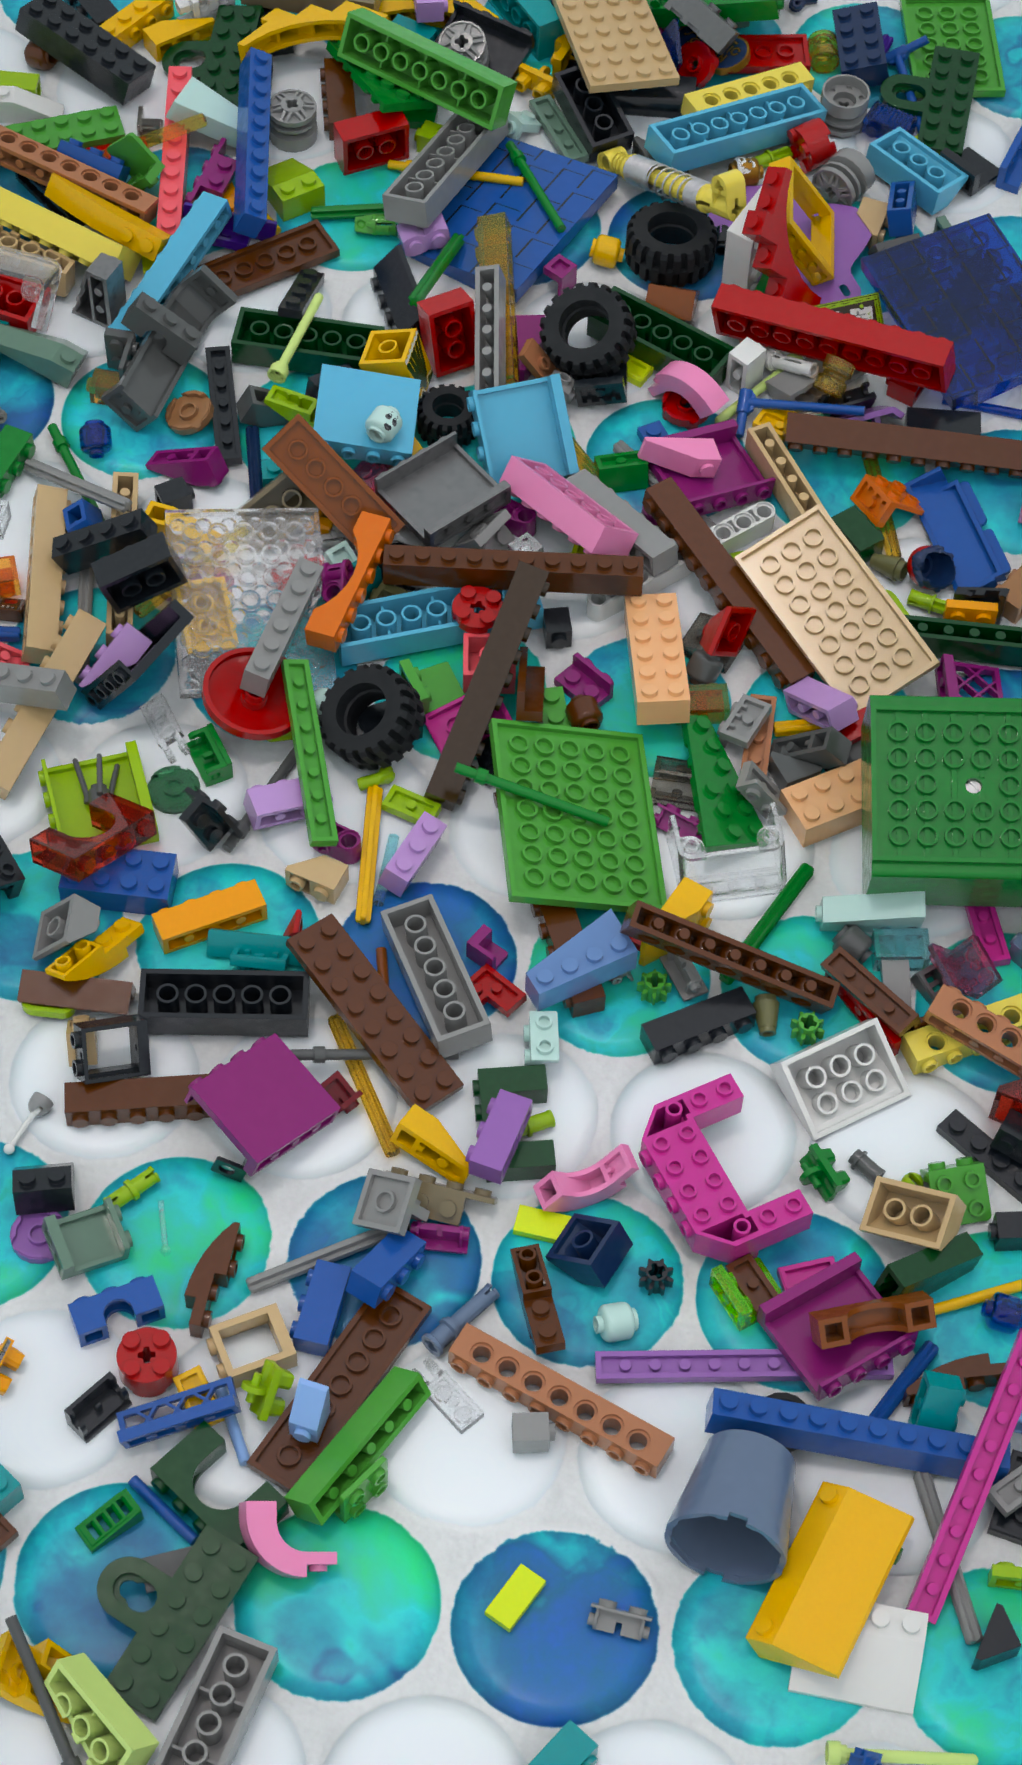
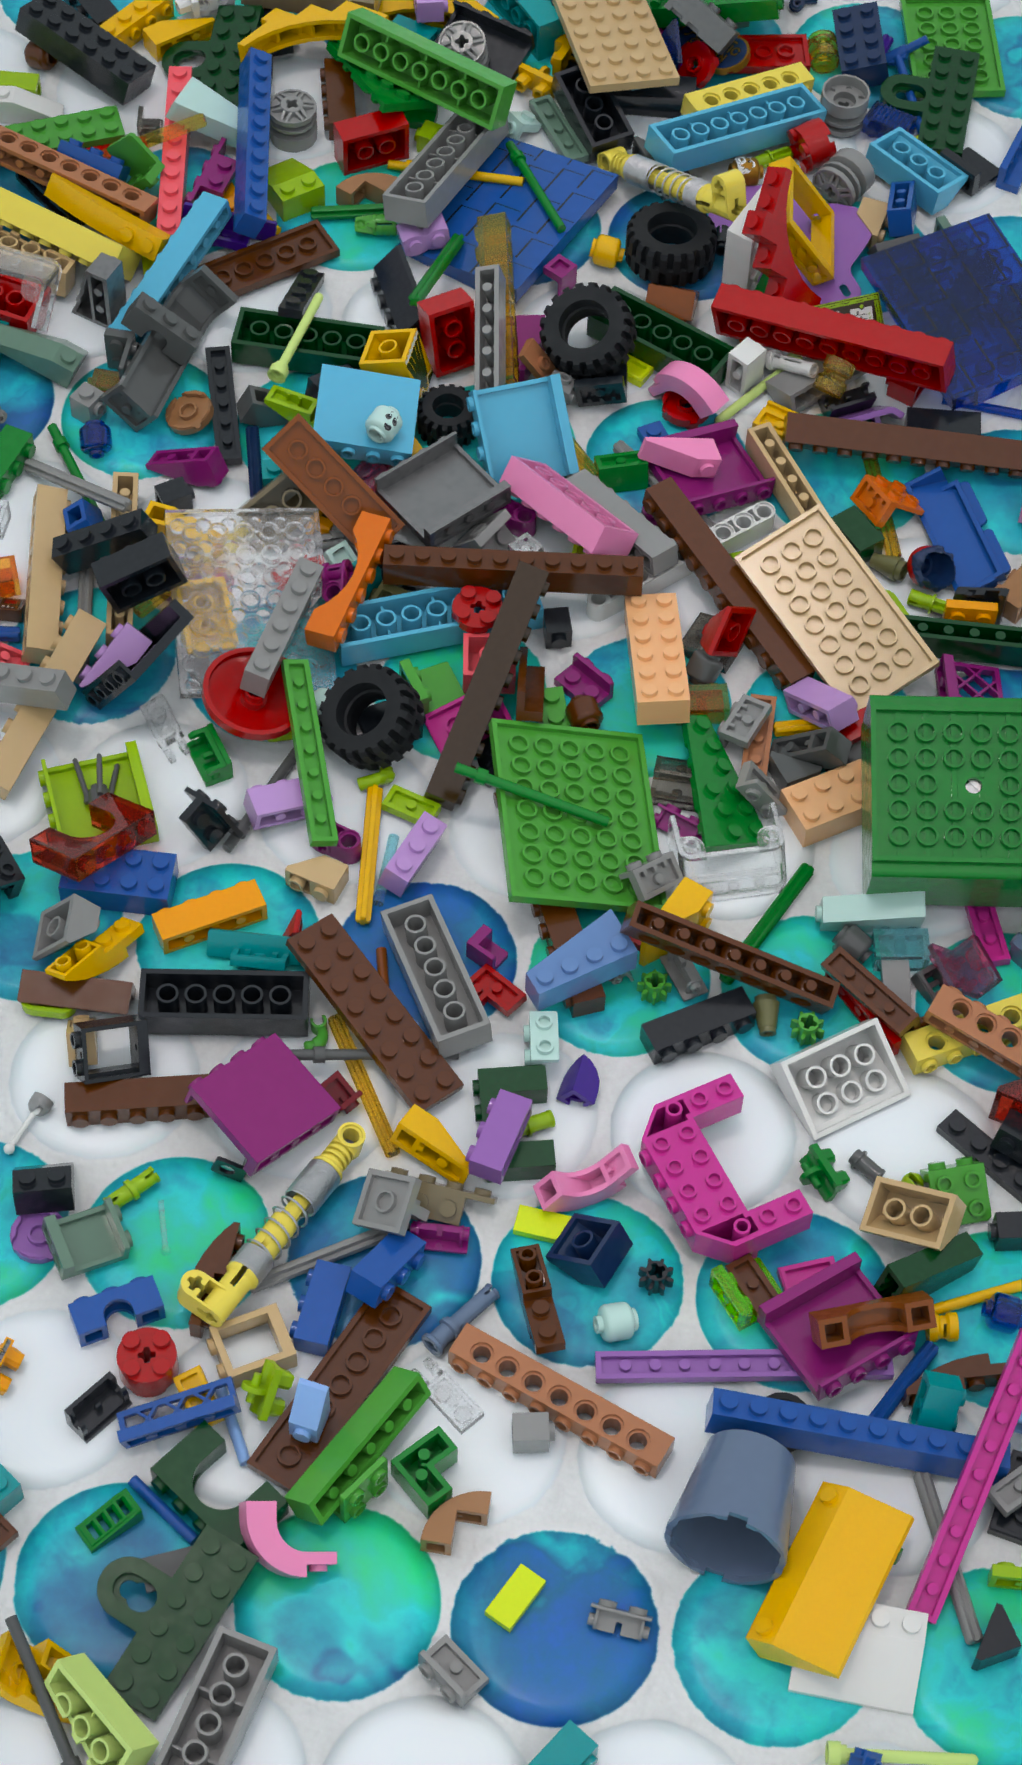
(87, 403): none -> light grey brick
(168, 788): clear green tile -> none
(256, 1258): none -> light yellow piece
(321, 1034): none -> bright green arm
(362, 186): none -> medium nougat brick
(420, 1470): none -> green brick
(441, 1526): none -> medium nougat brick
(452, 1670): none -> light grey bracket
(580, 1083): none -> dark purple brick
(654, 875): none -> light grey bracket
(747, 402): blue bar -> none
(946, 1328): none -> yellow wheel

